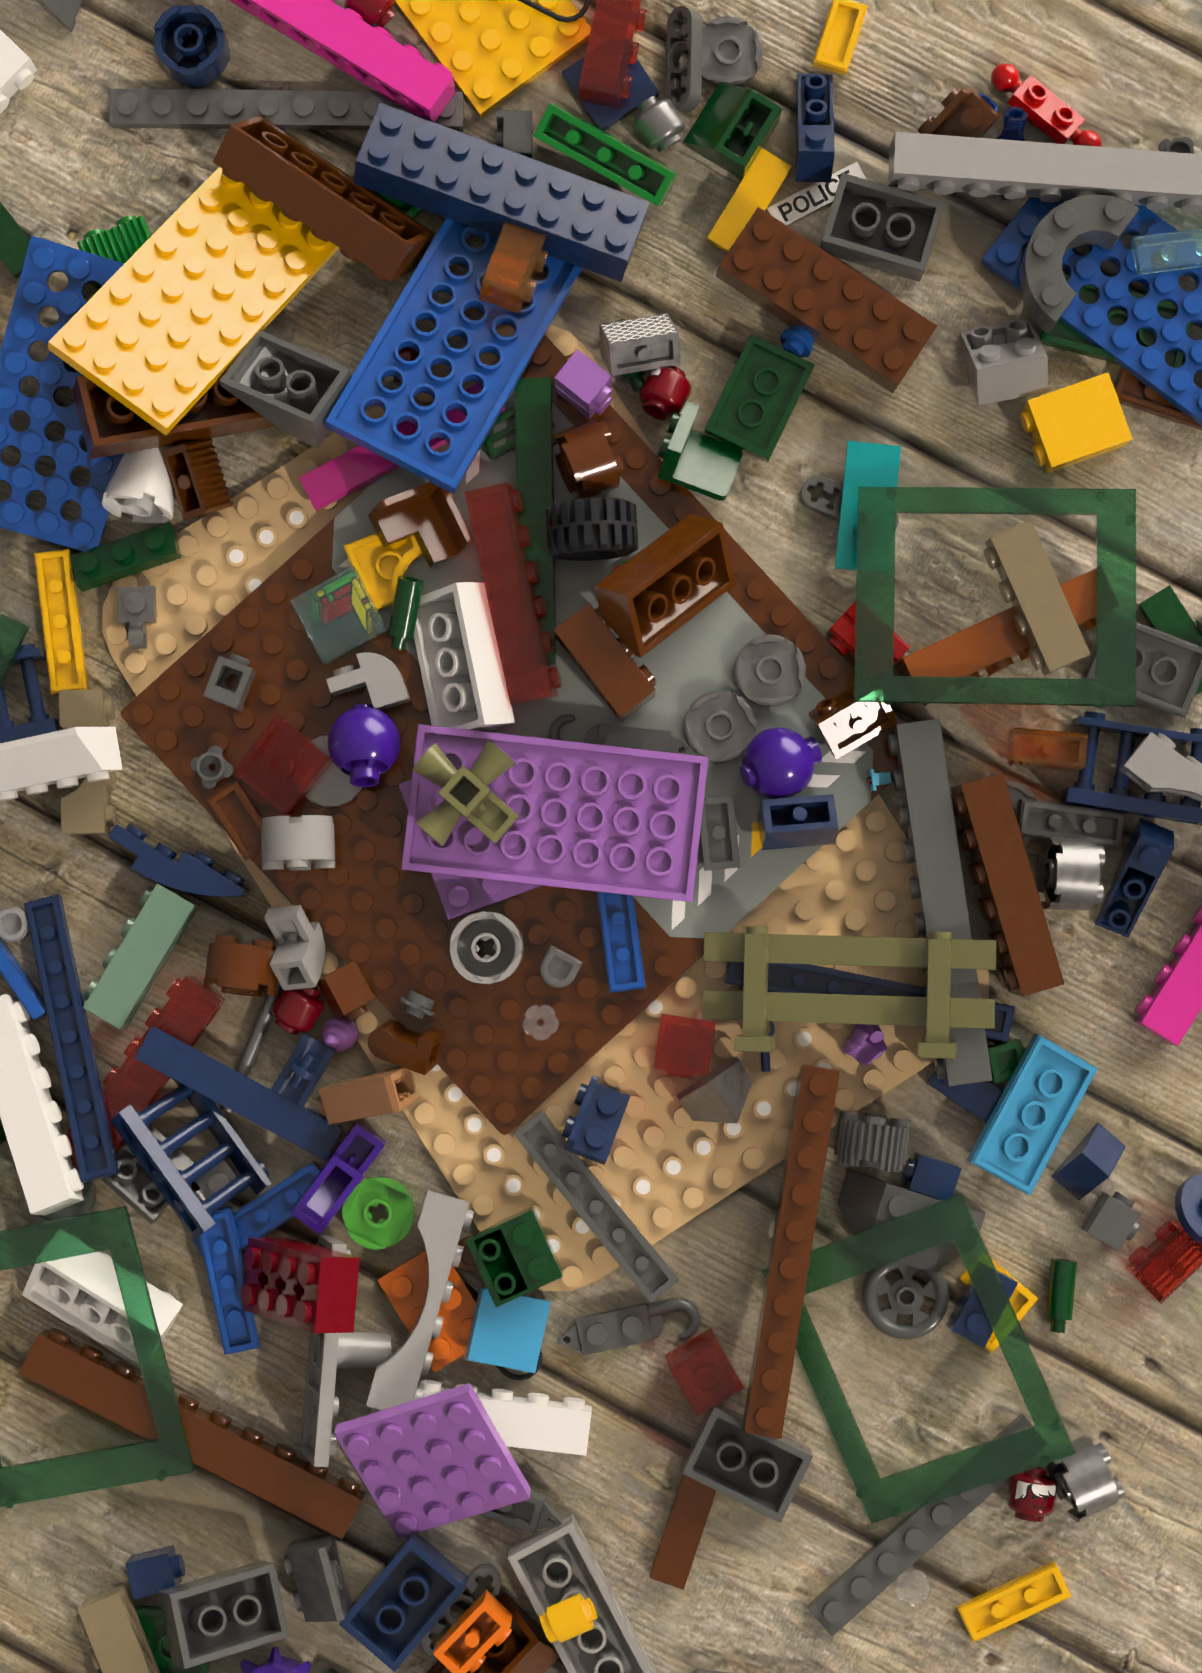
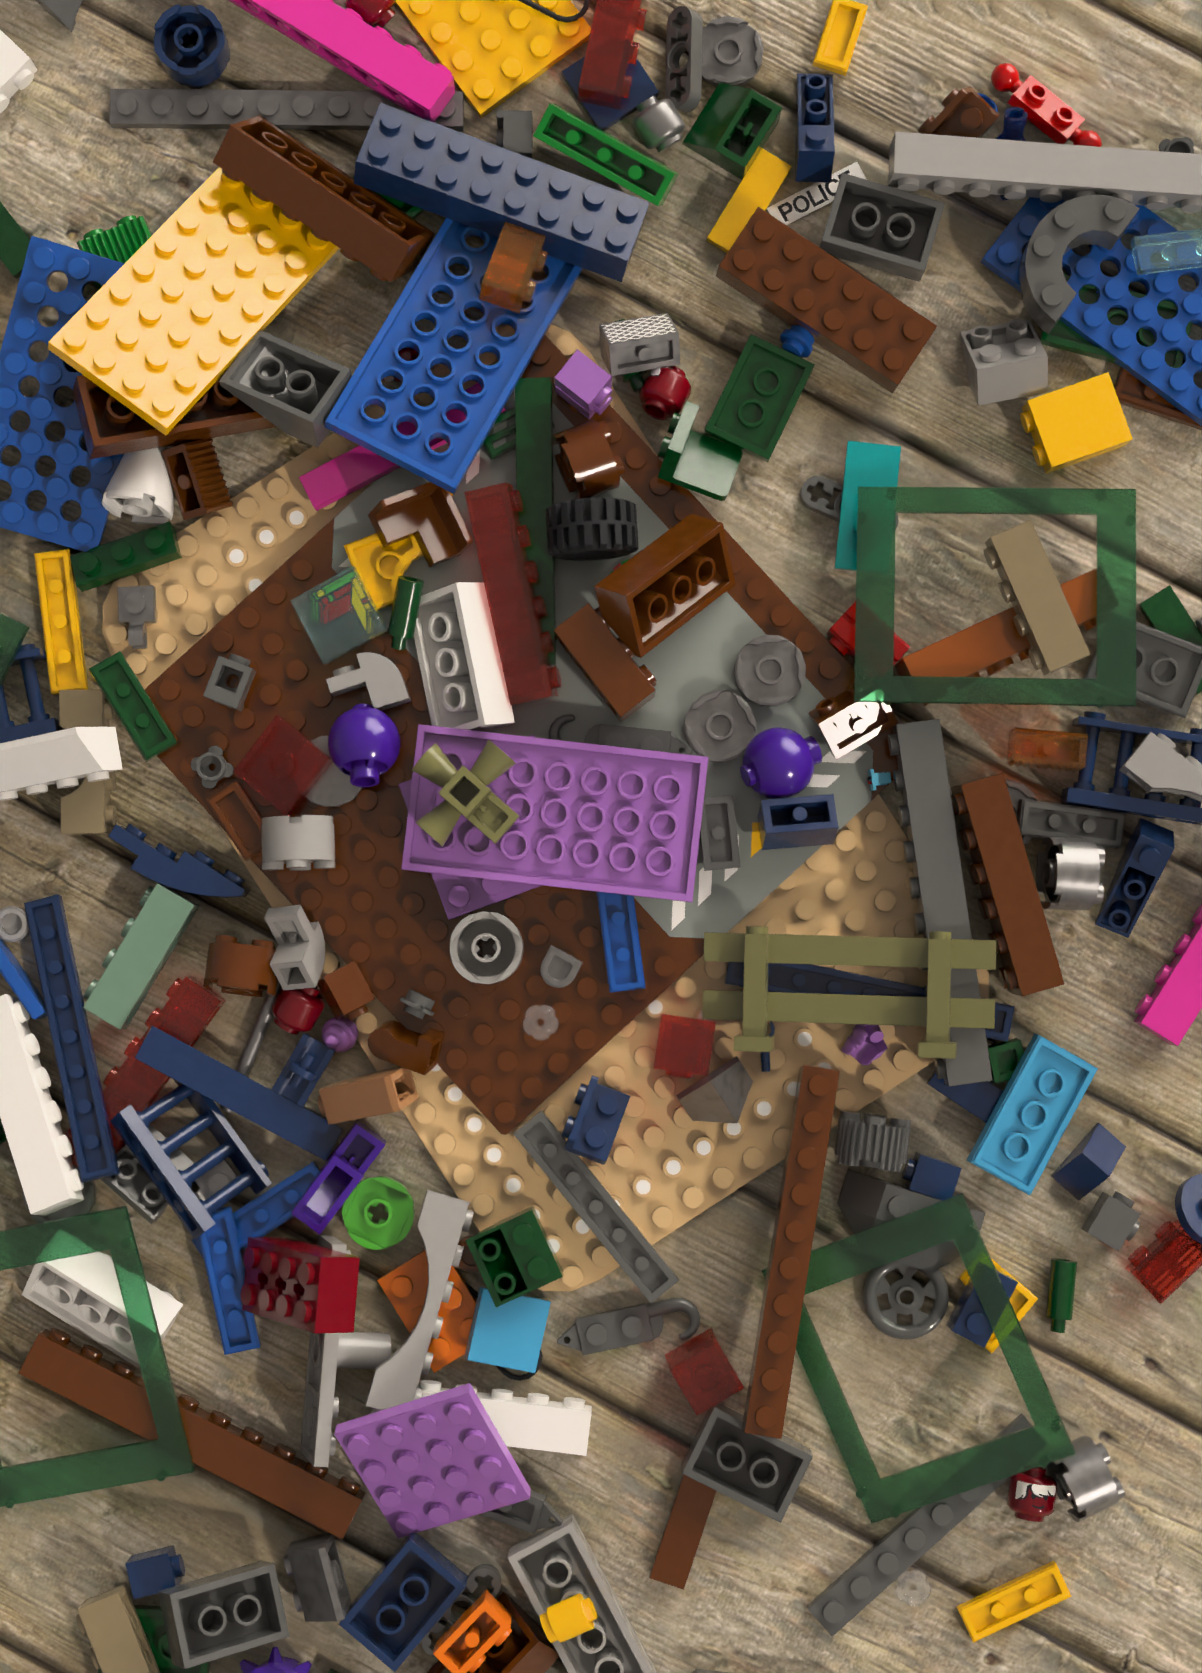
(133, 706): none -> dark green tile

